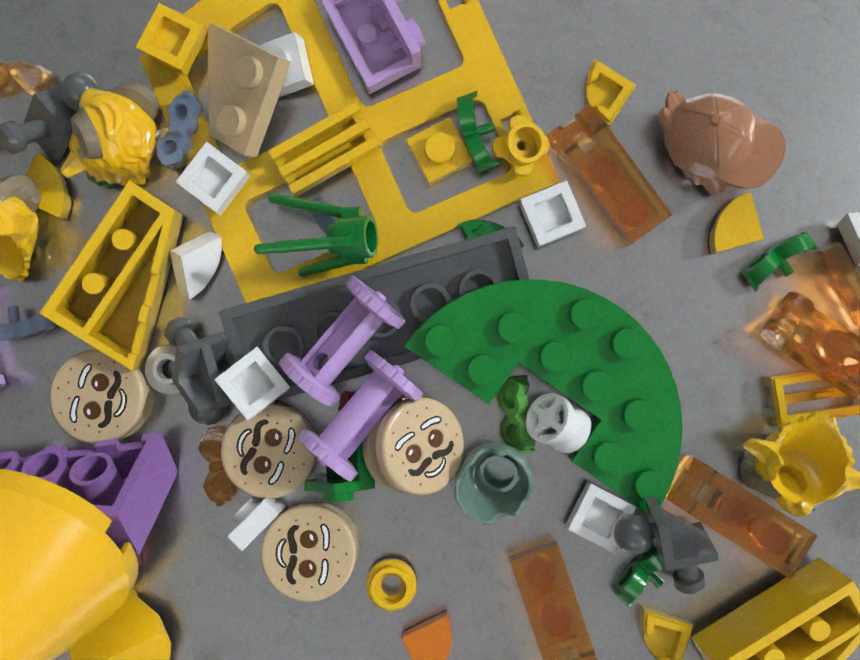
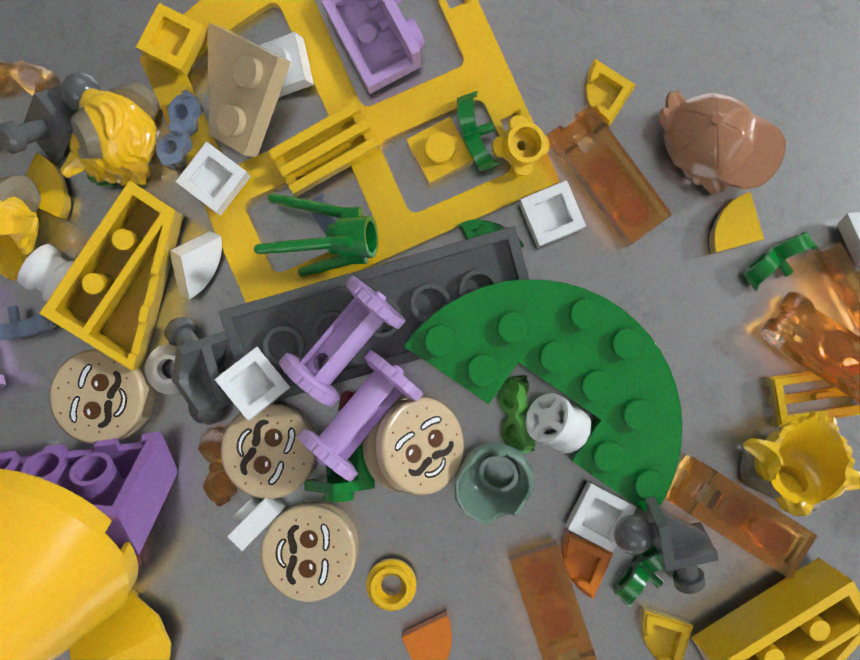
(43, 270): none -> white wheel
(584, 562): none -> orange tile

